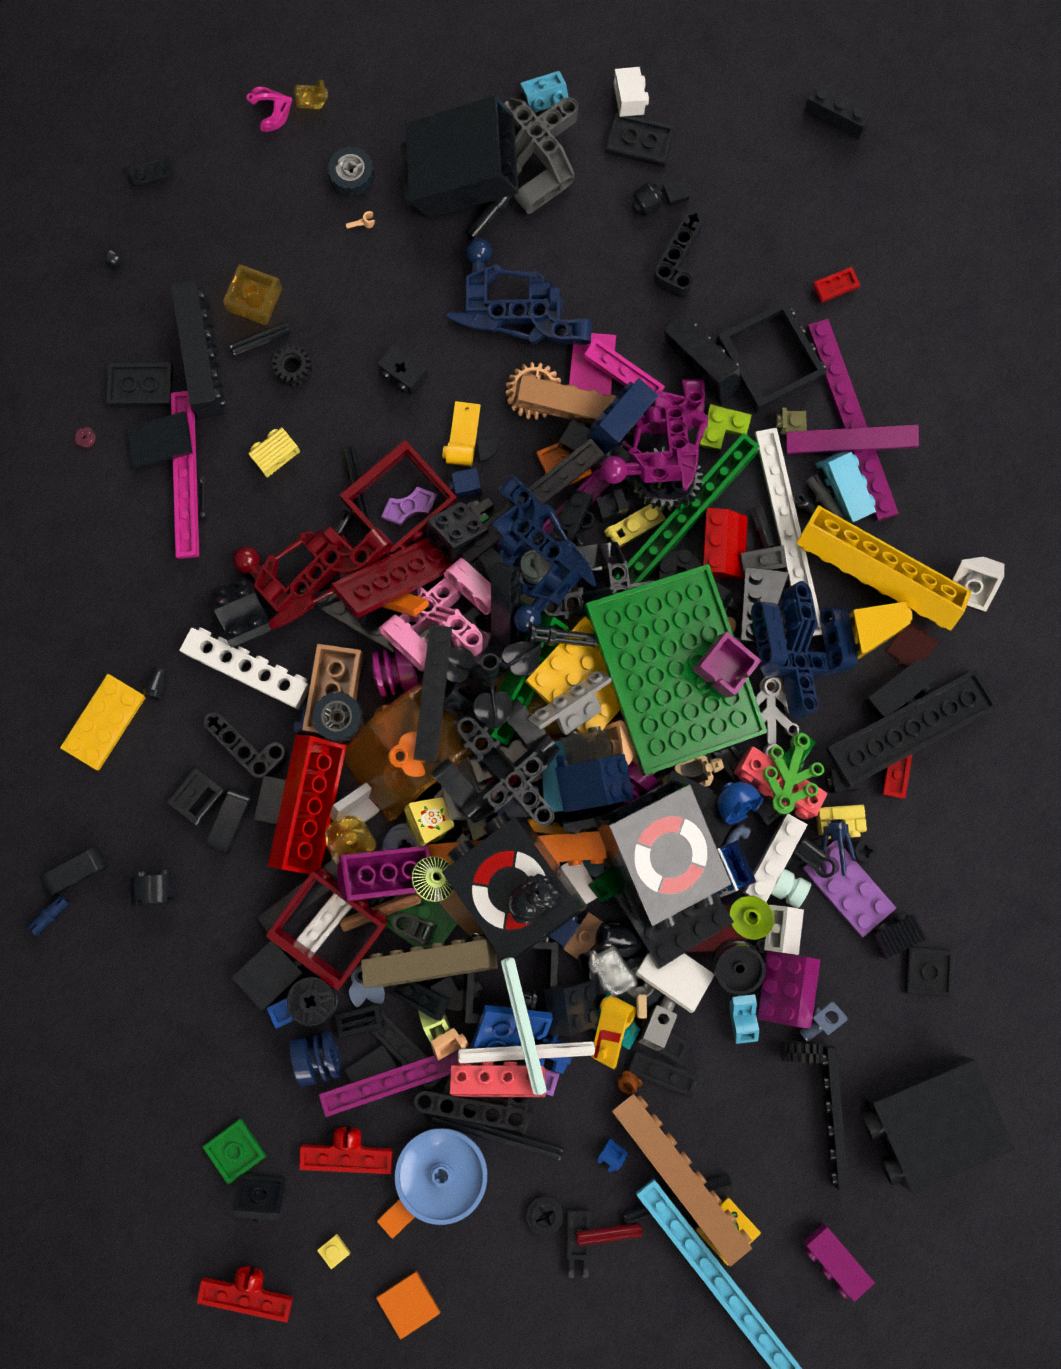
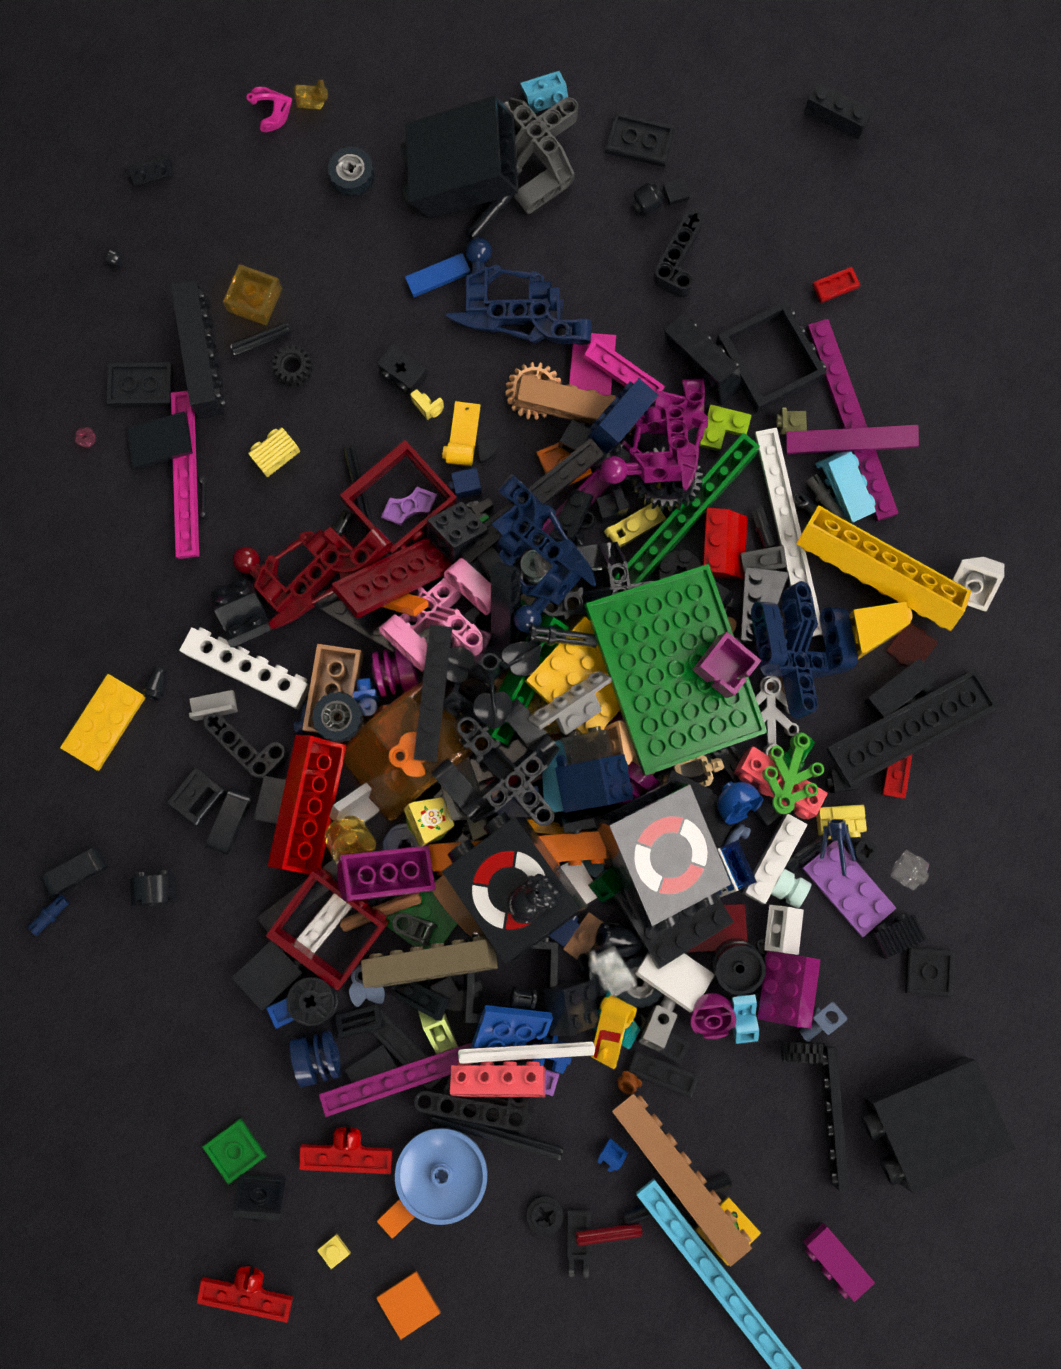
(221, 703): none -> light grey panel
(366, 696): none -> blue hips
(368, 224): light nougat hand -> none
(424, 404): none -> light yellow bracket
(424, 882): dish -> none
(438, 275): none -> blue tile
(447, 1043): light nougat bracket -> none
(523, 1026): light aqua axle -> none
(630, 92): white brick -> none
(641, 1006): tan tile -> none
(713, 1016): none -> magenta cylinder
(747, 925): lime dish -> none
(815, 857): black piece -> none
(910, 870): none -> clear brick

